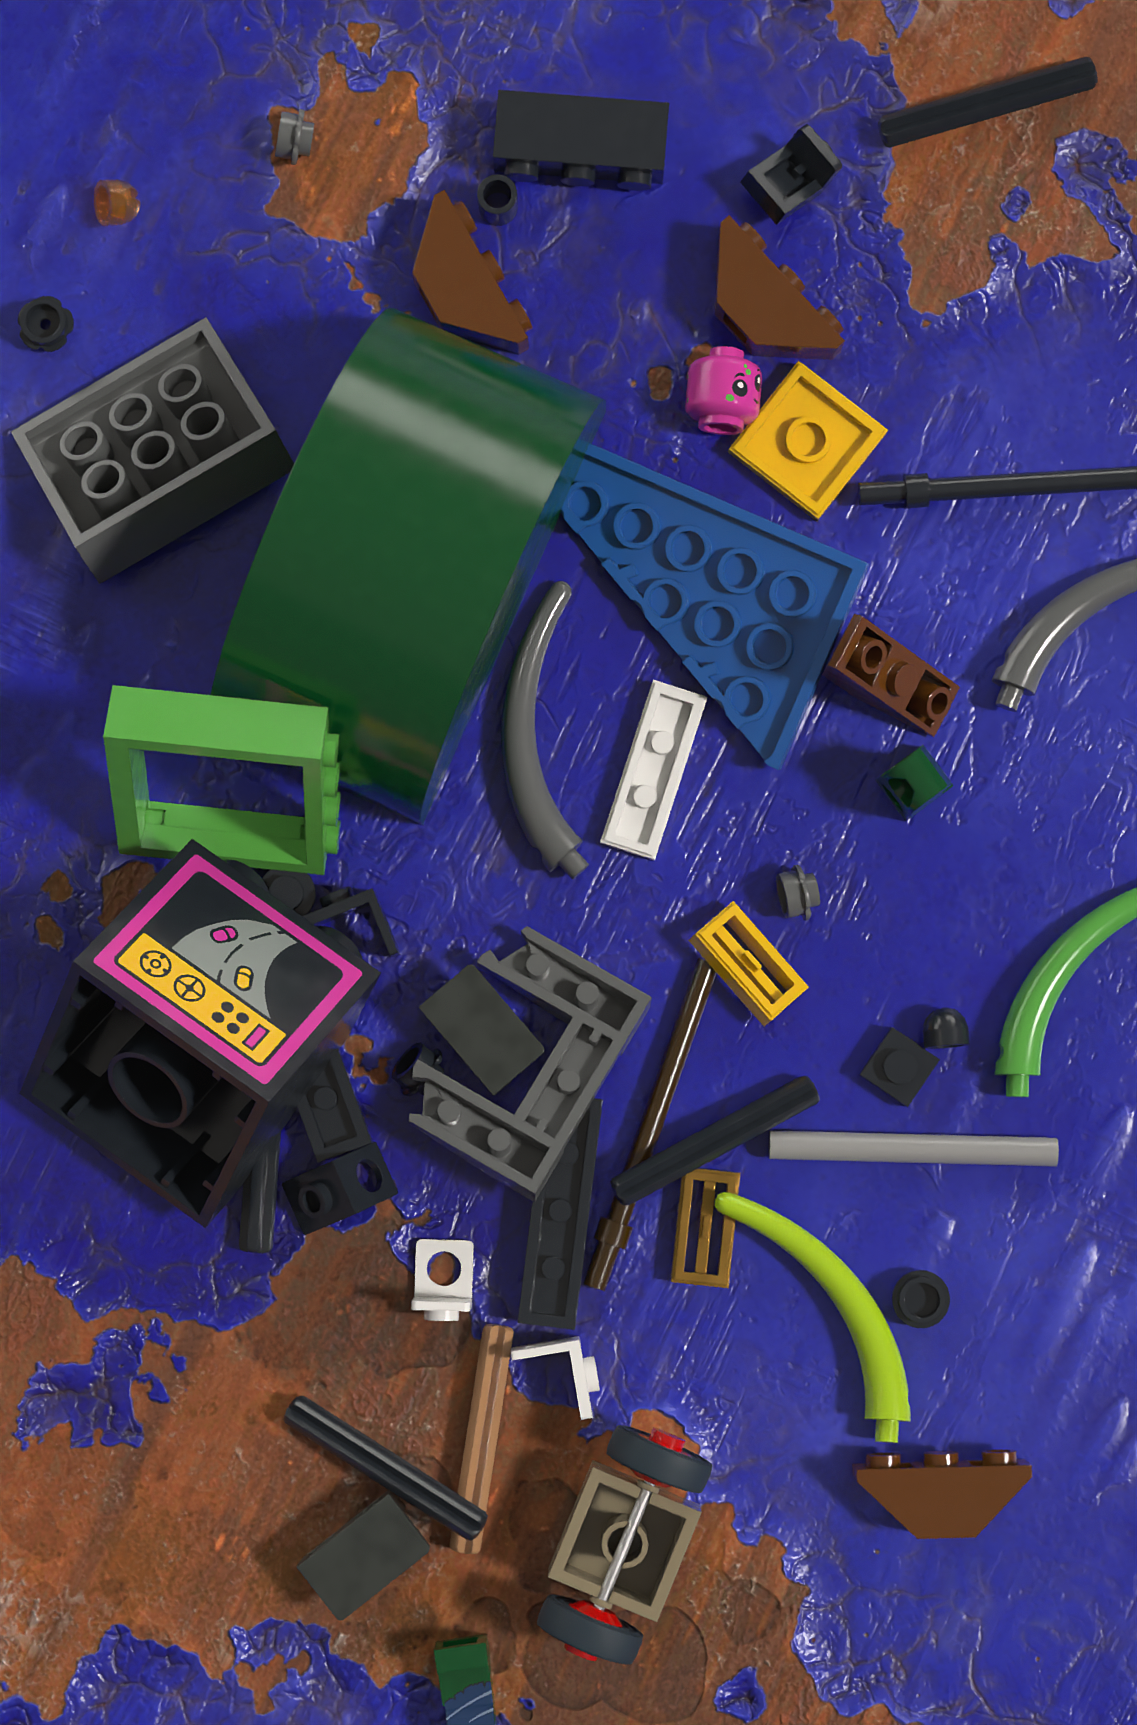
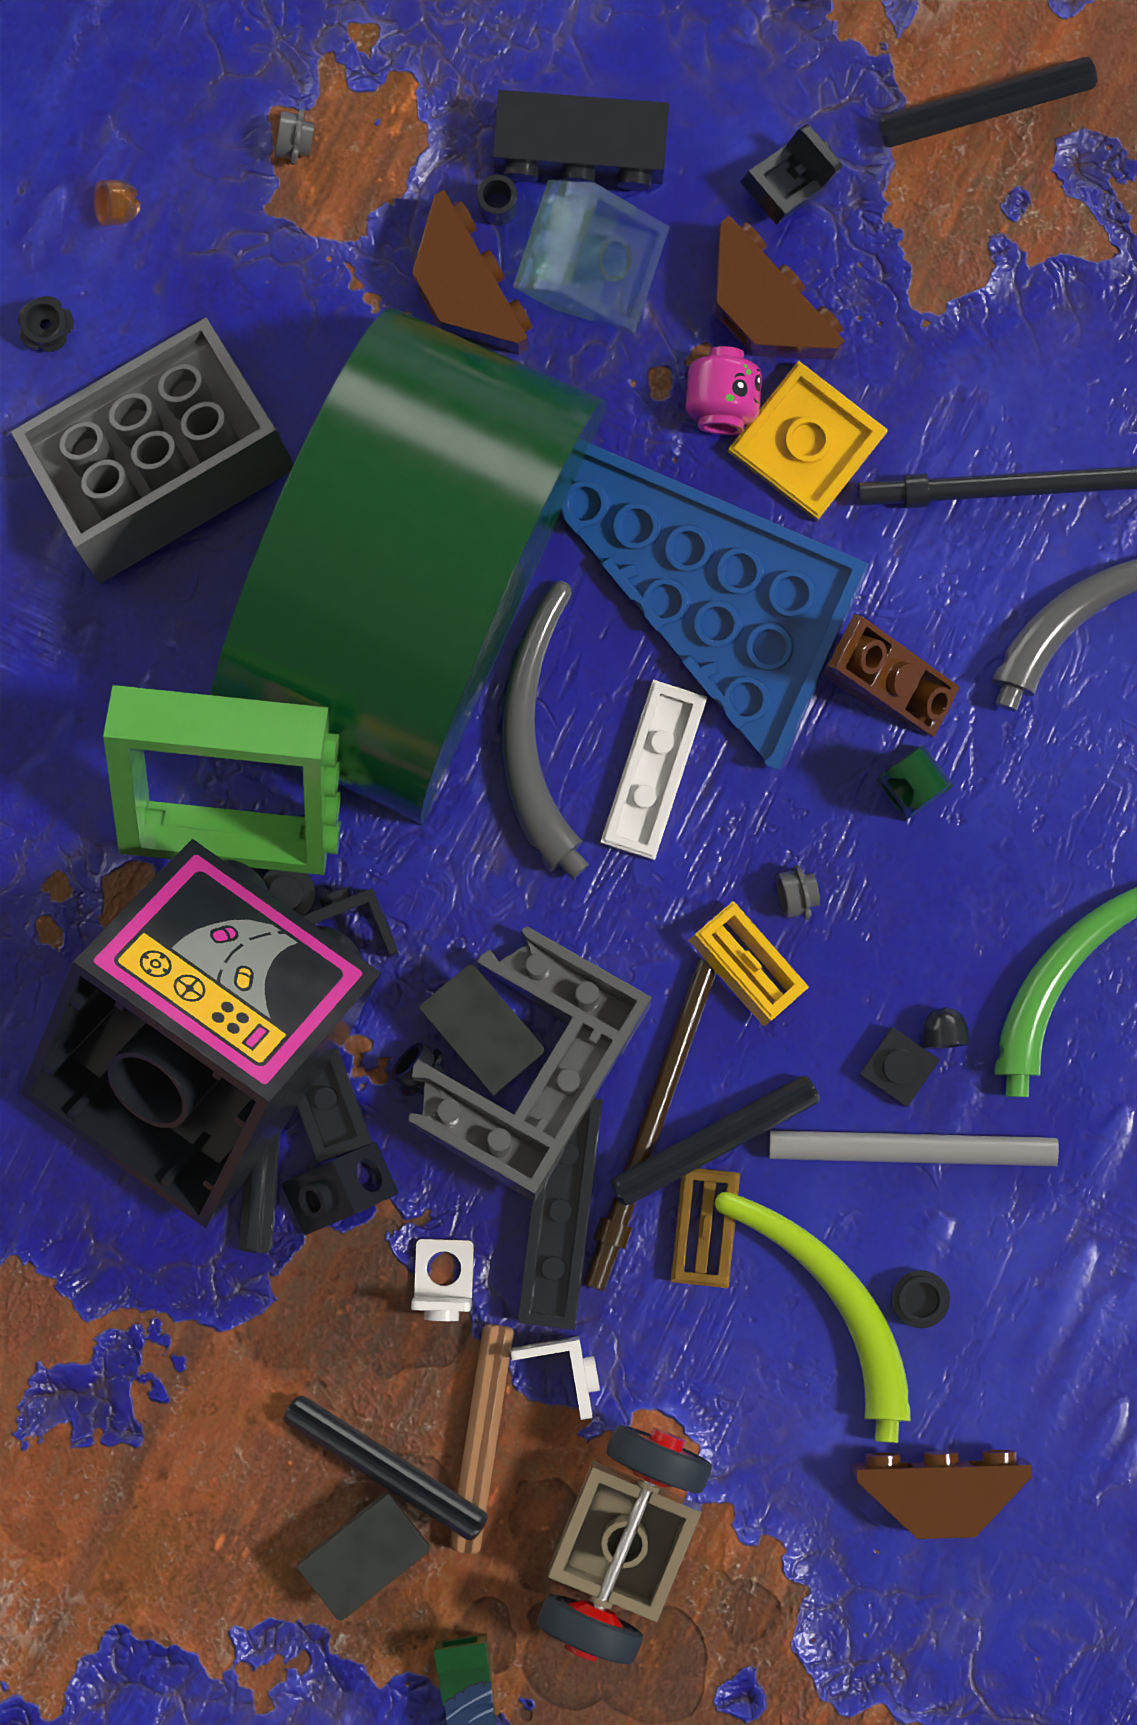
(591, 254): none -> clear light blue slope

